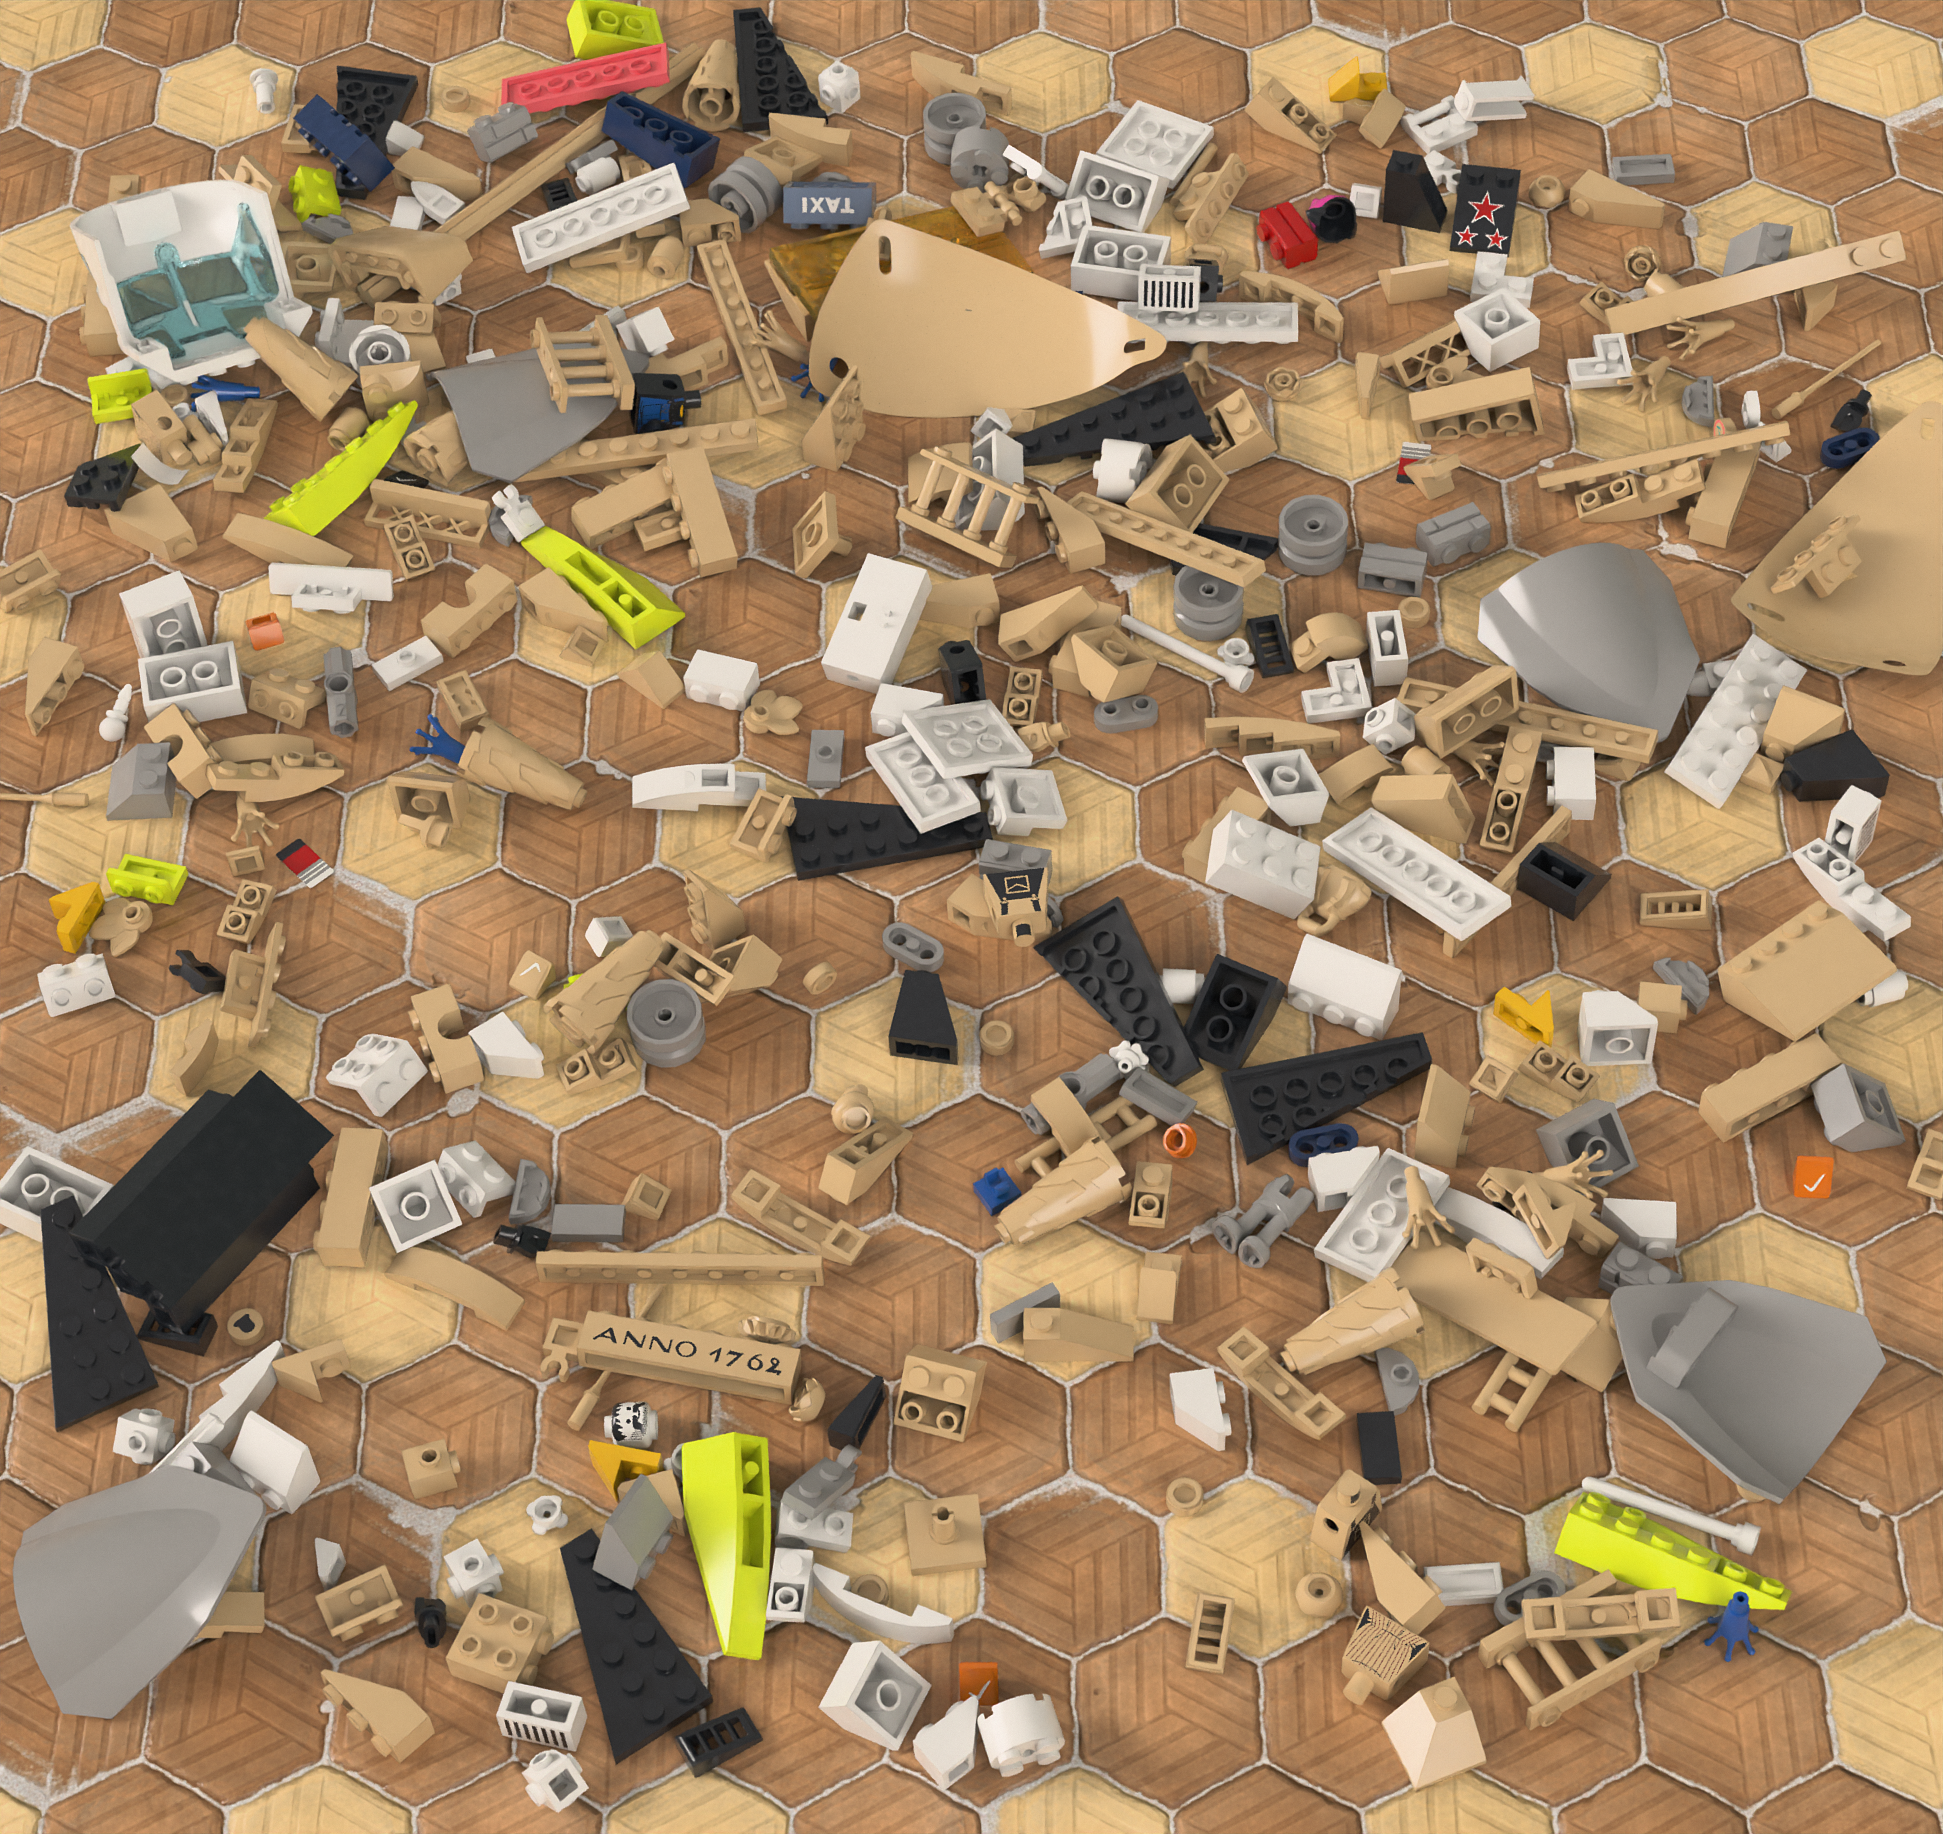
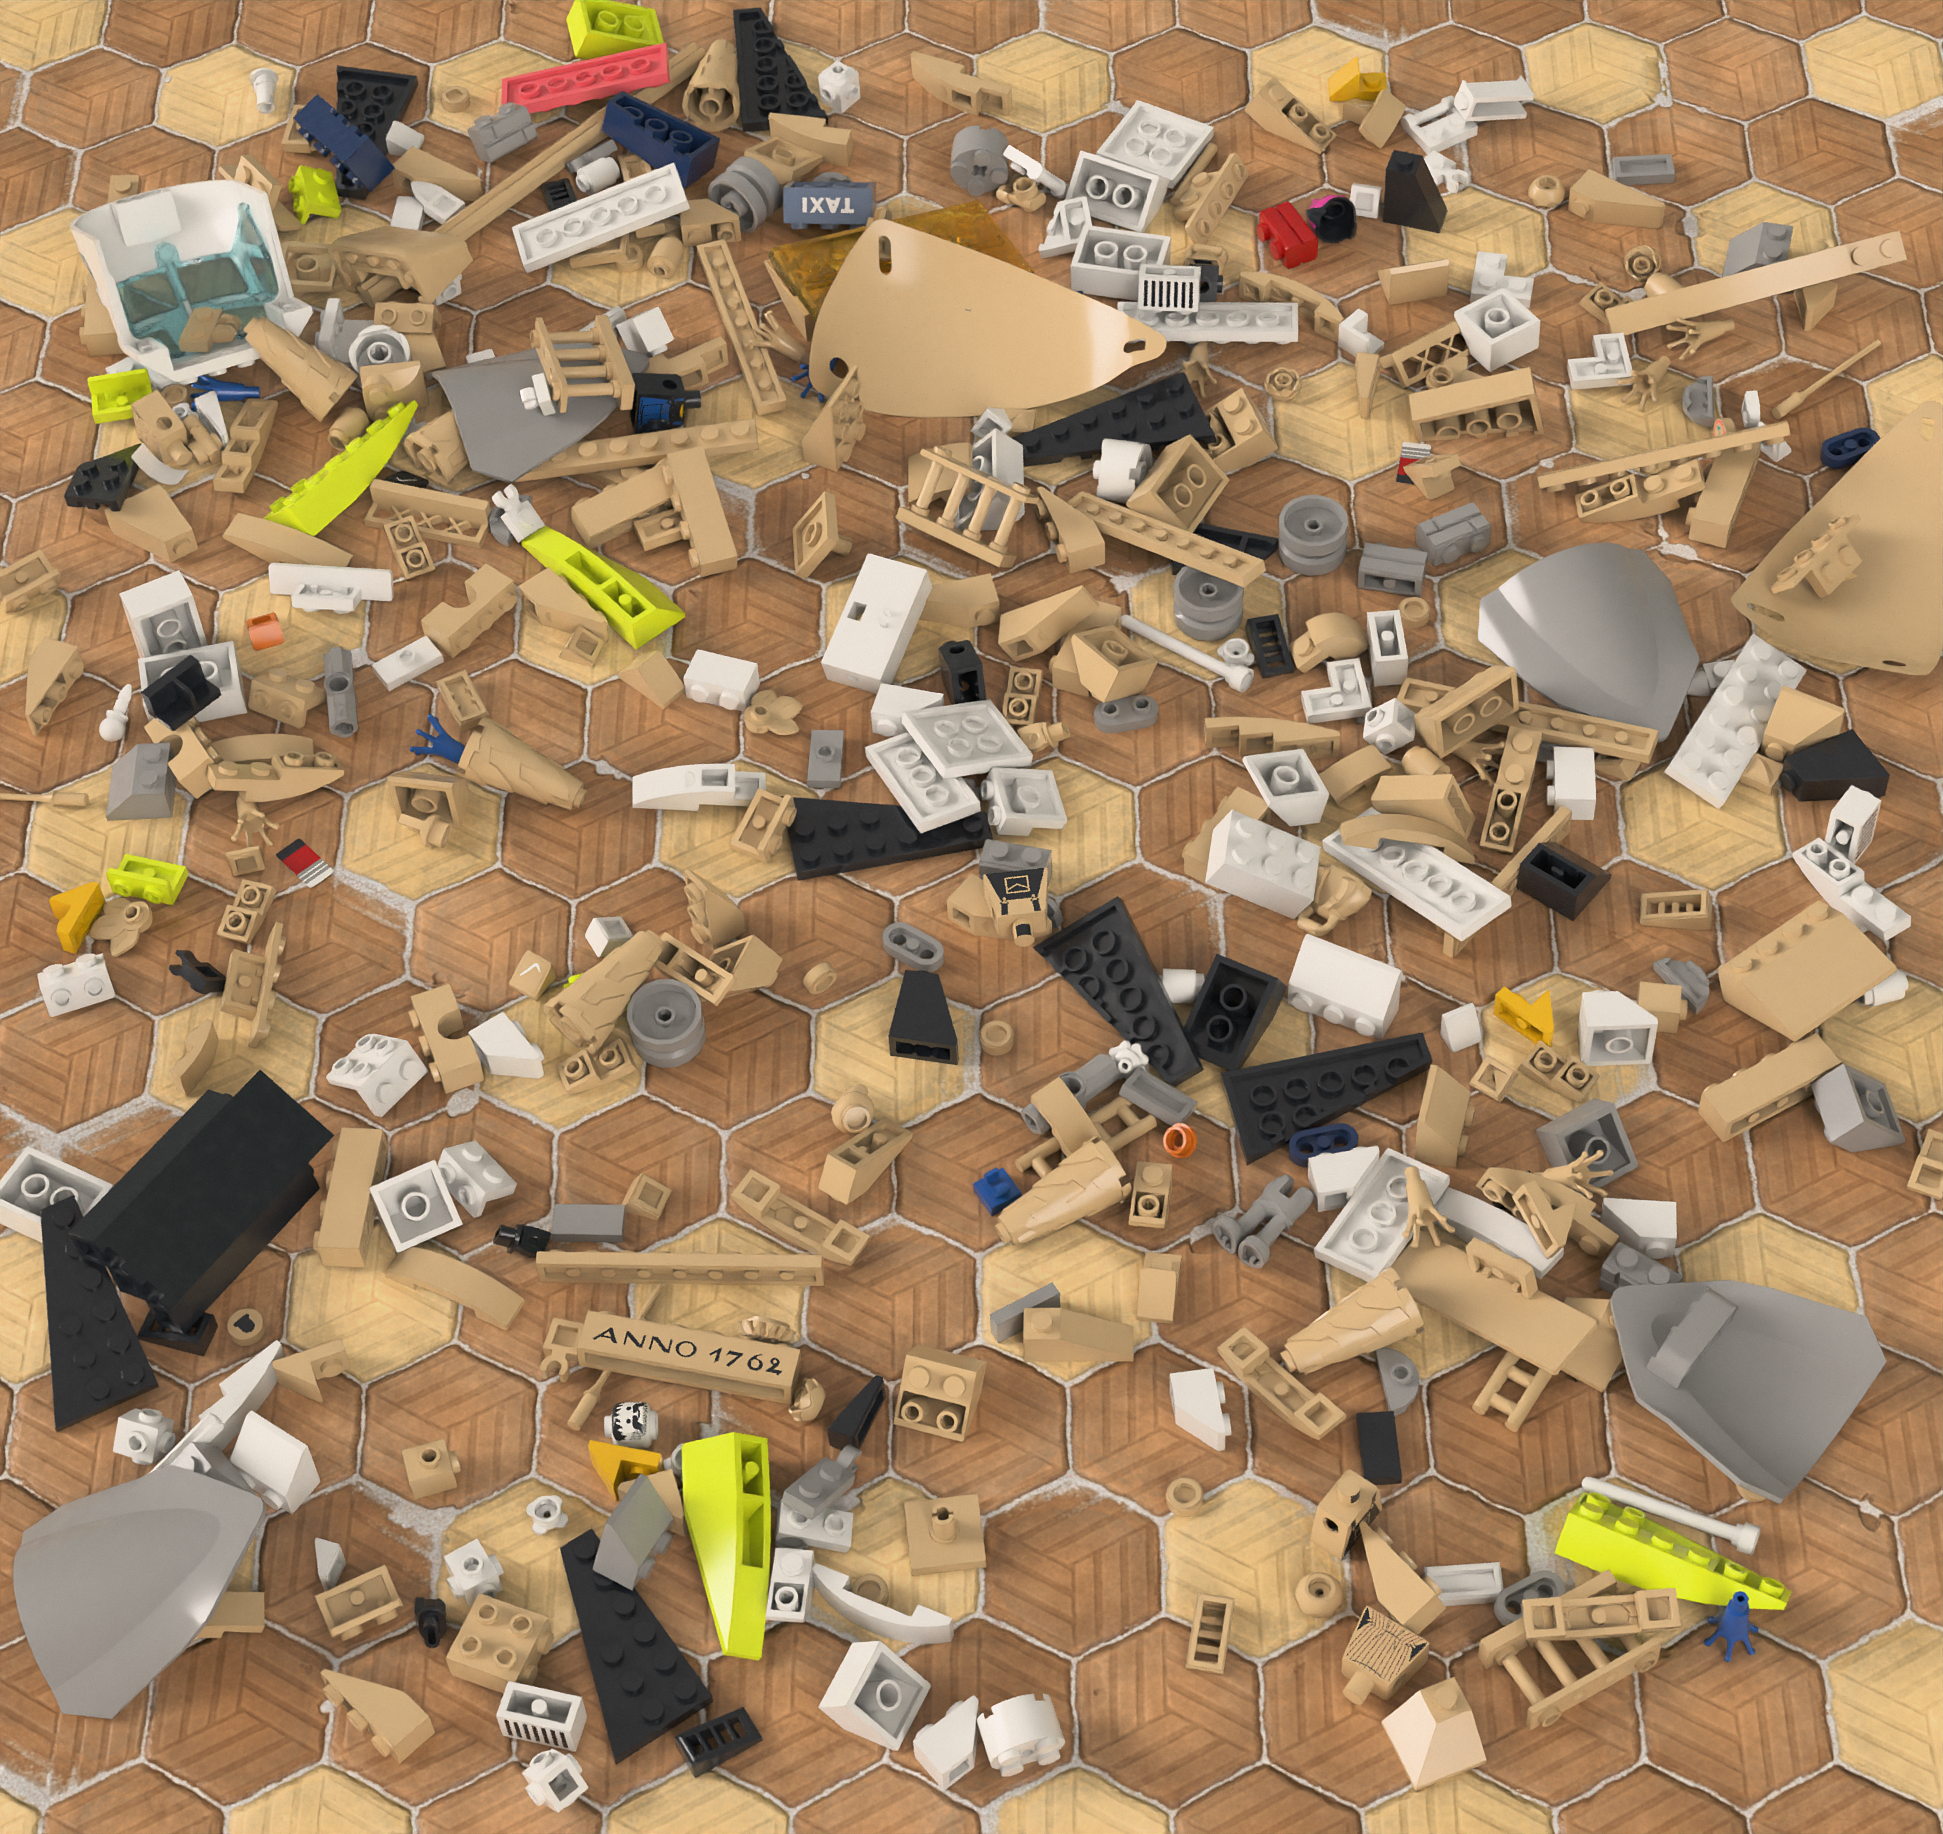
(180, 694): none -> black panel
(208, 327): none -> tan hinge
(328, 227): light grey plate -> none
(530, 1193): light grey plate -> none
(538, 396): none -> white tile
(945, 118): light grey wheel -> none
(979, 211): tan plate -> none
(979, 1680): orange slope -> none
(1354, 335): none -> white panel
(1369, 829): none -> tan slope
(1460, 1028): none -> white slope
(1485, 209): black slope -> none
(1813, 1177): orange slope -> none
(1851, 413): black piece -> none

